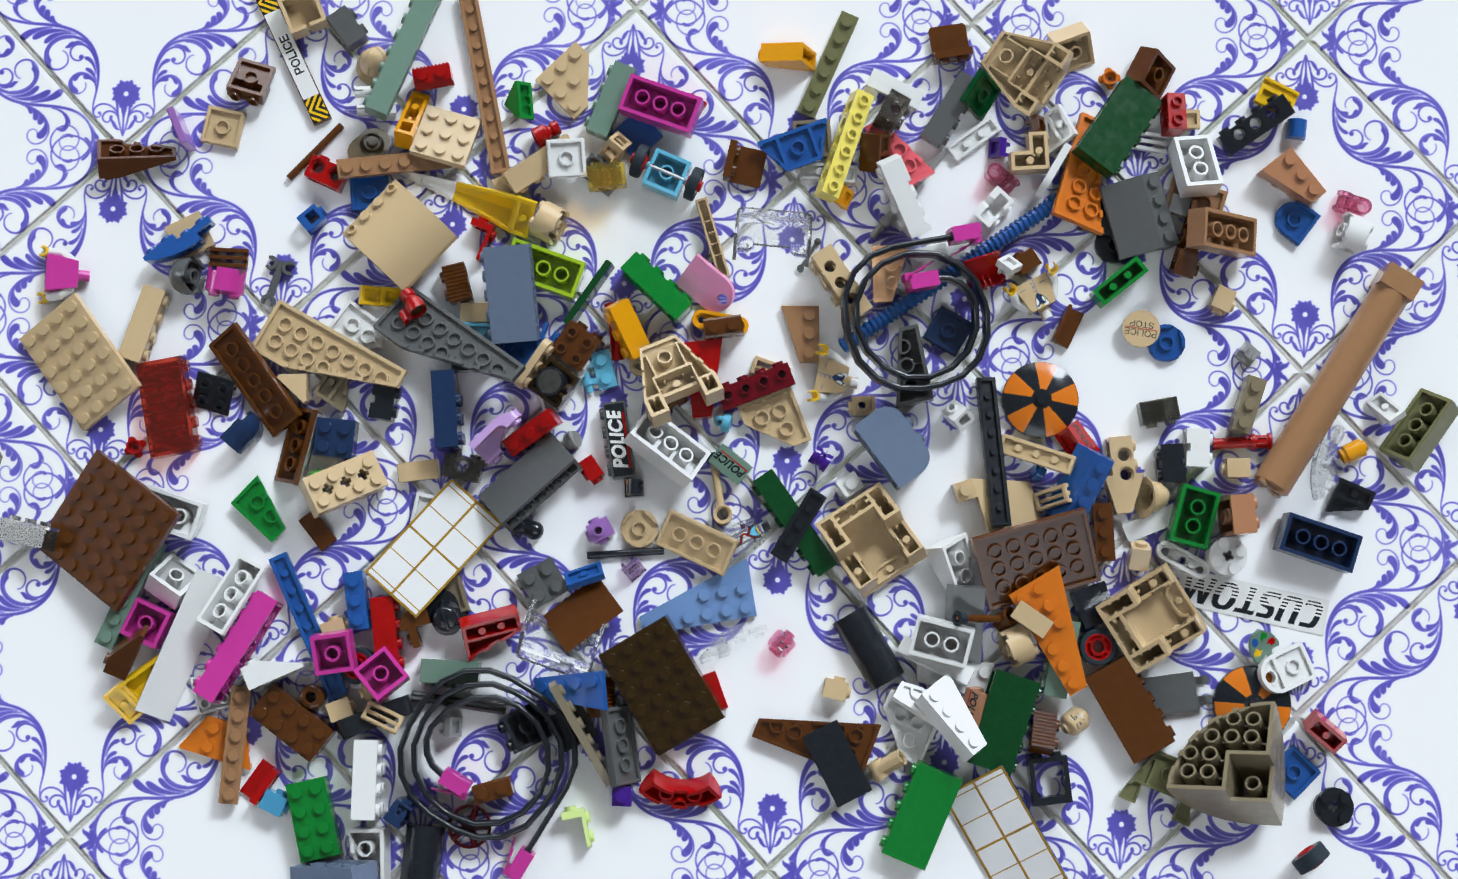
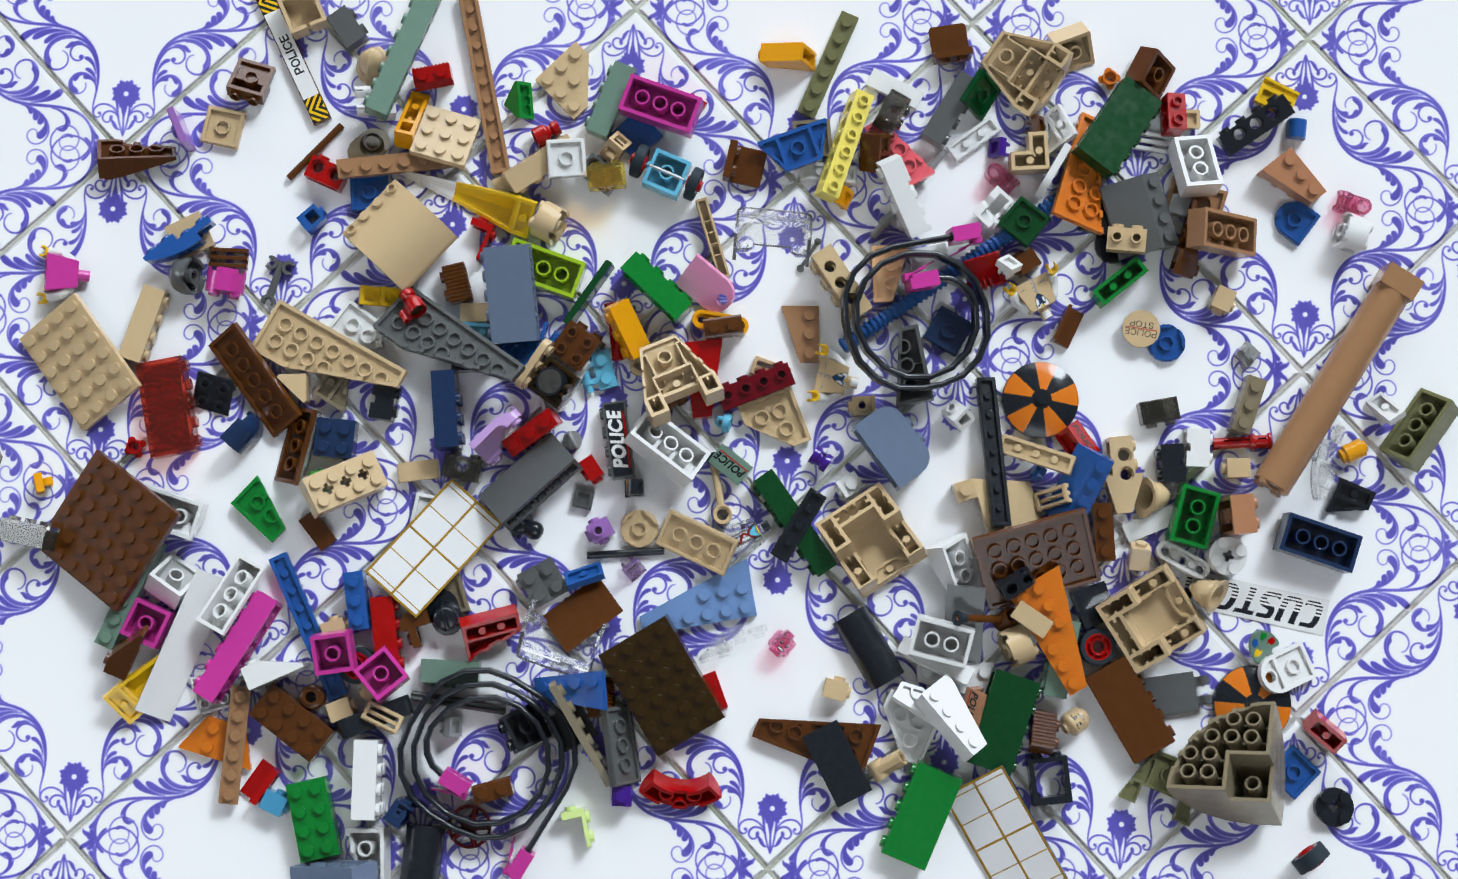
(40, 483): none -> light orange tile
(583, 499): none -> dark grey tile
(1015, 583): none -> black leg
(1024, 222): none -> dark green tile
(1126, 239): none -> tan brick
(1209, 592): none -> tan piece

